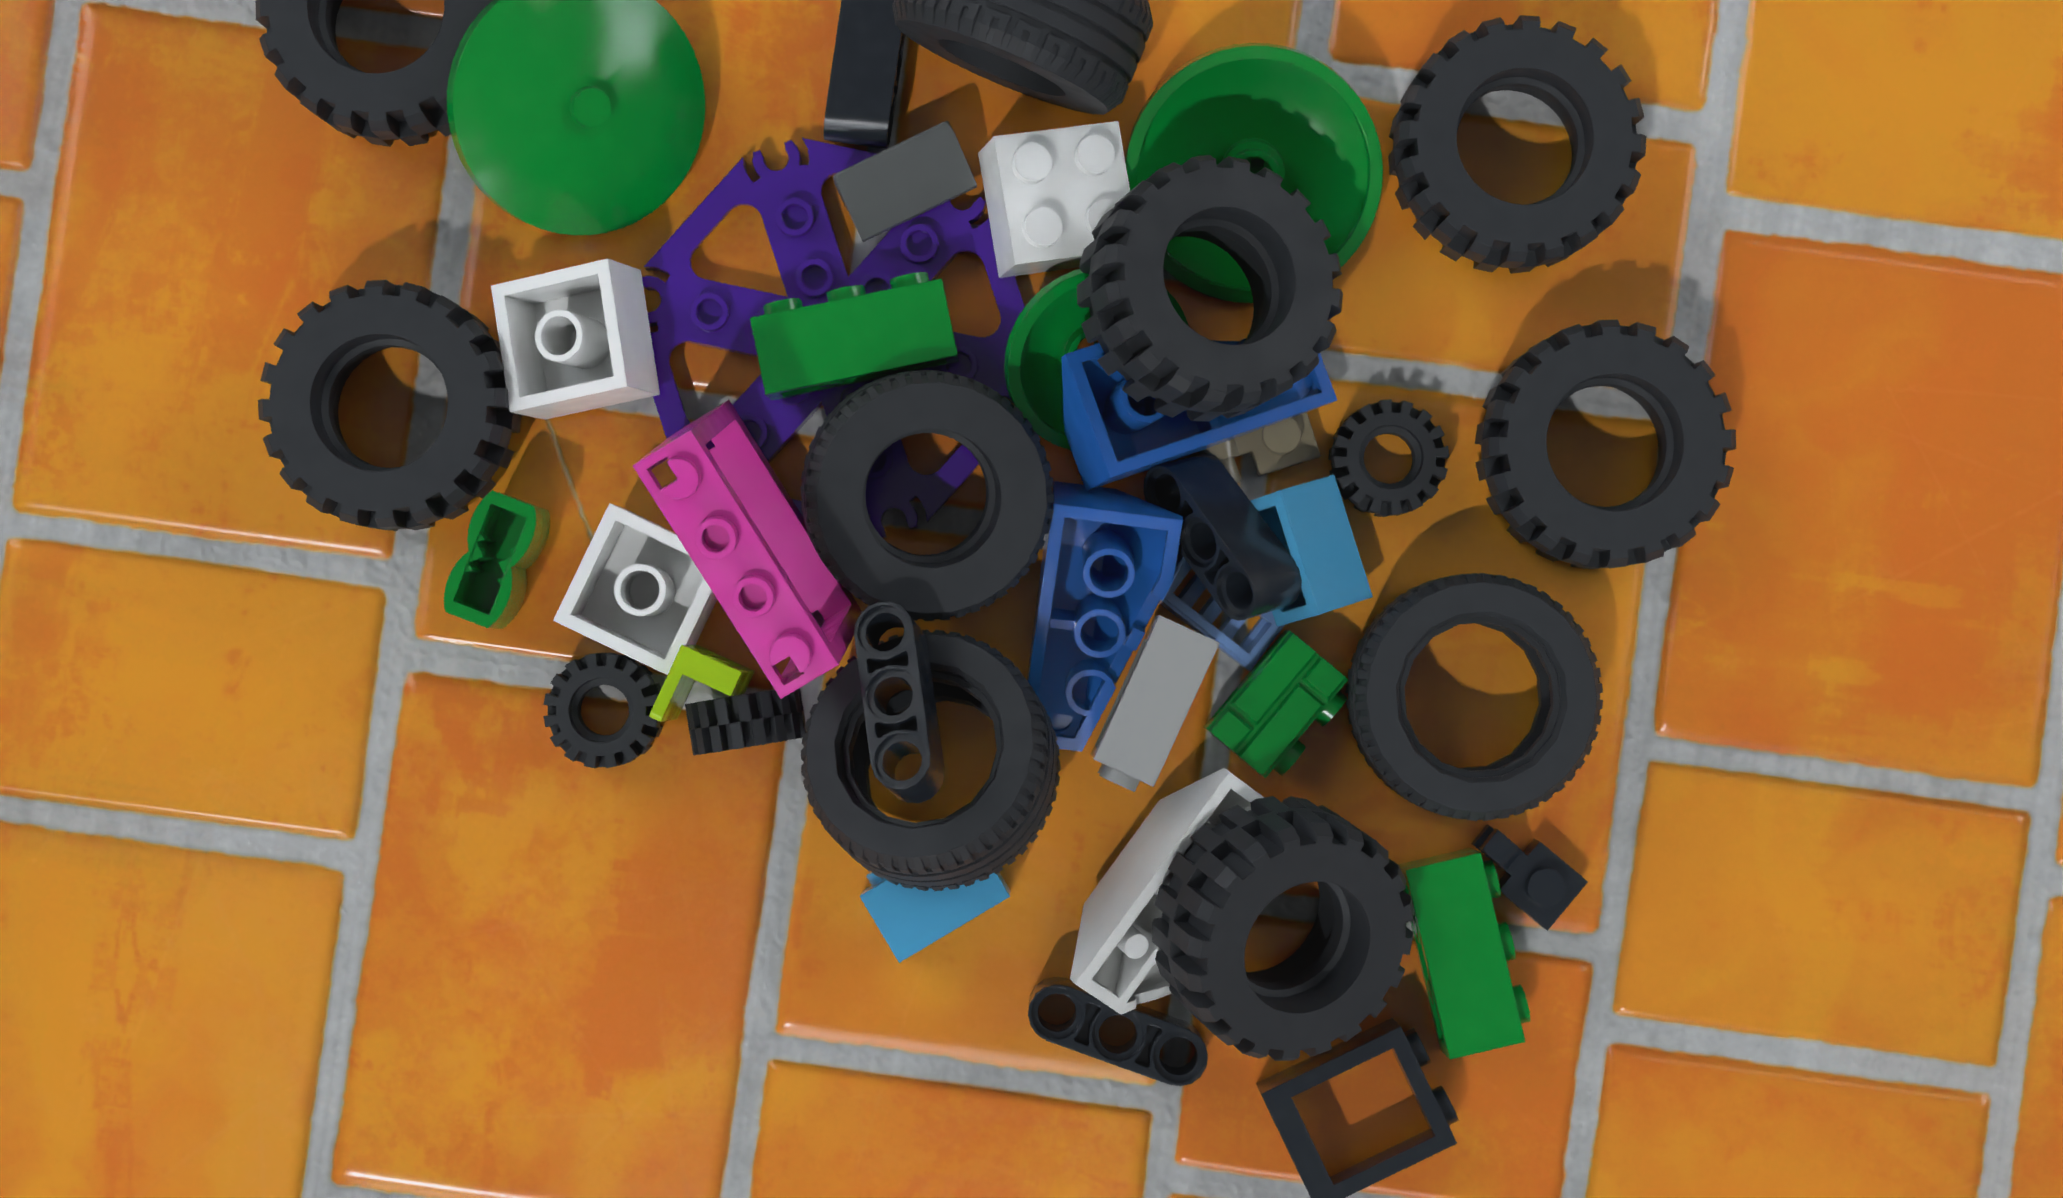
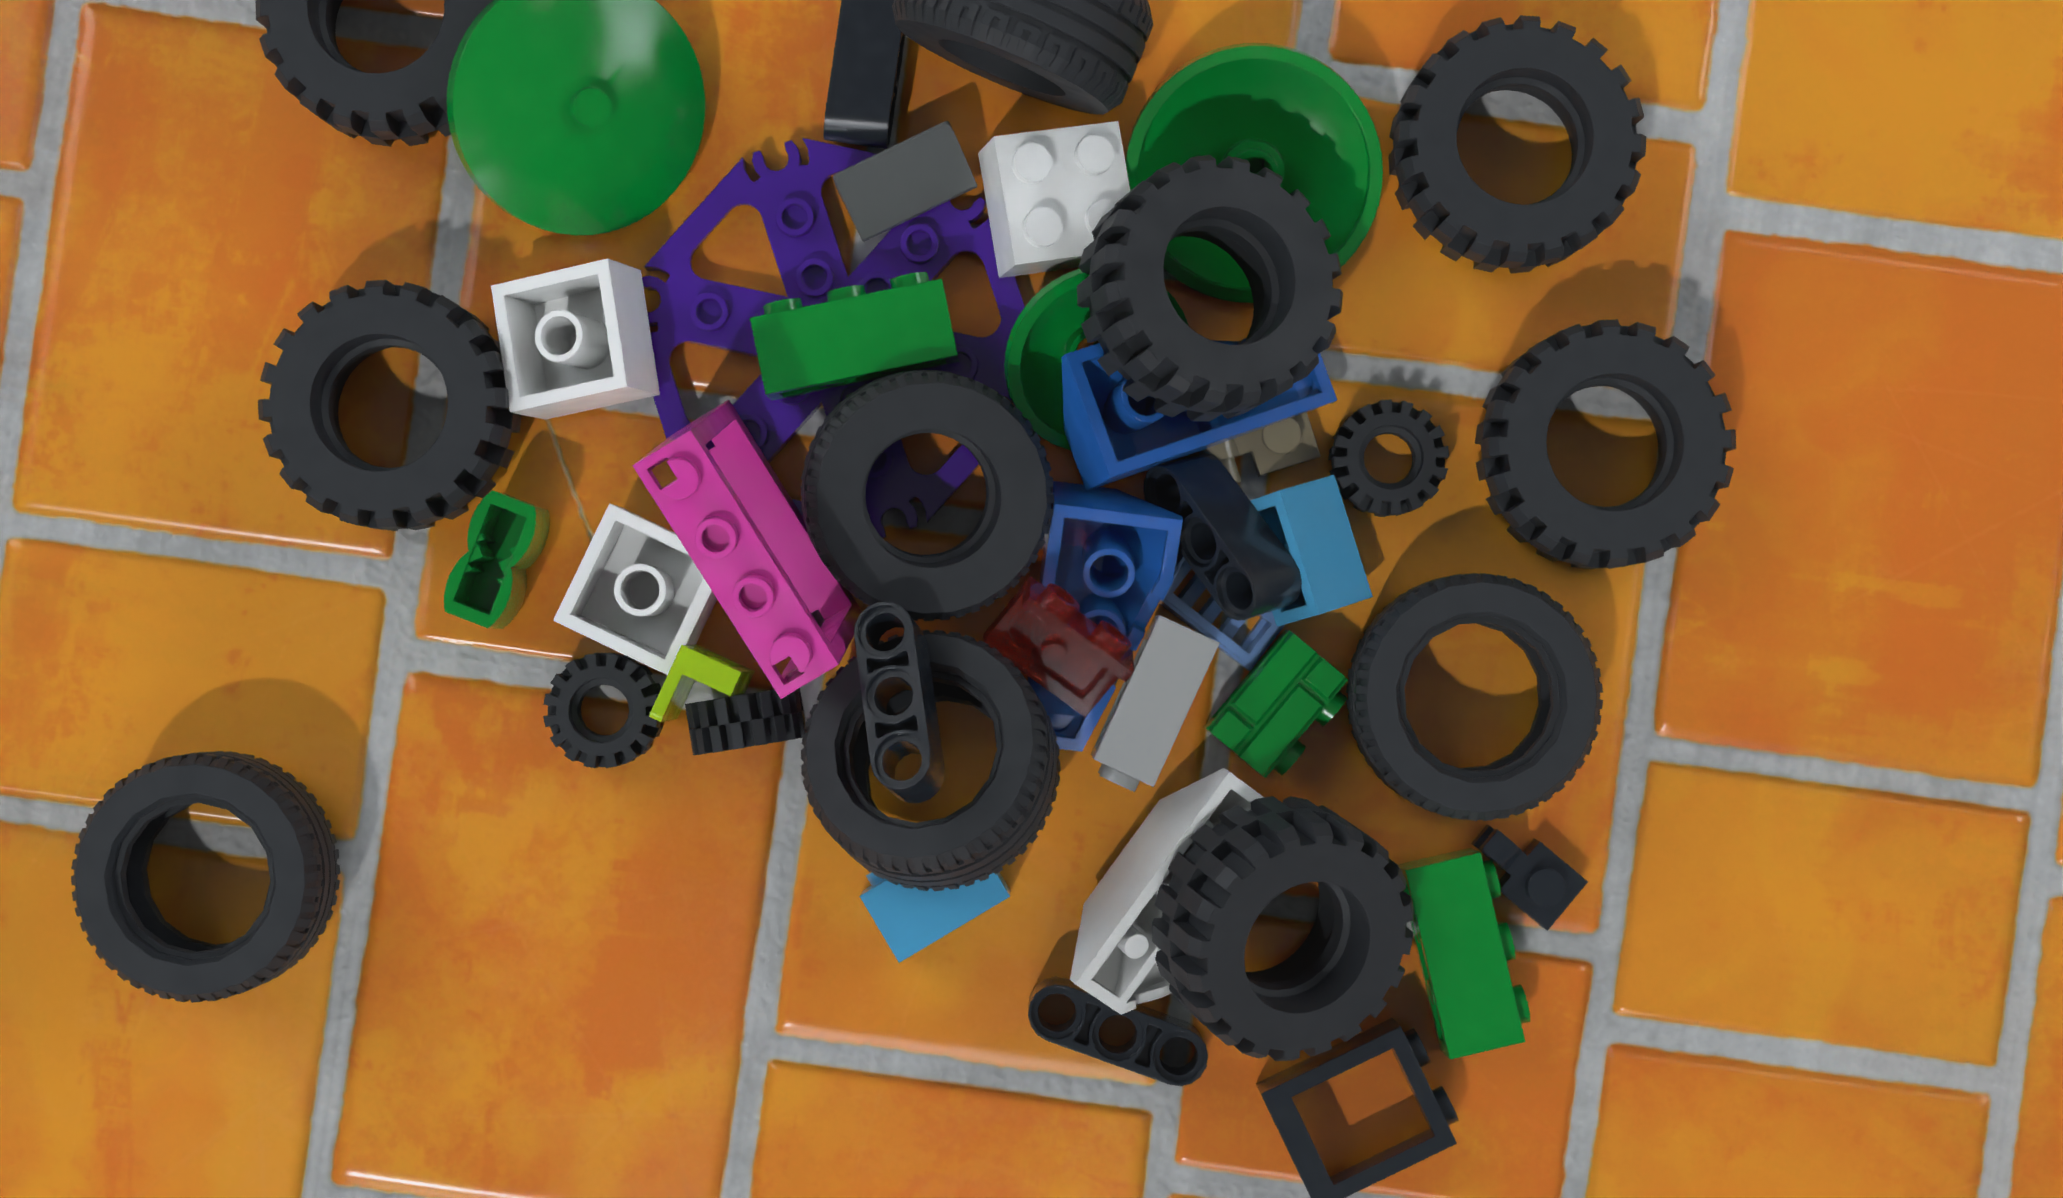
(115, 887): none -> black tyre
(1060, 645): none -> clear red bracket

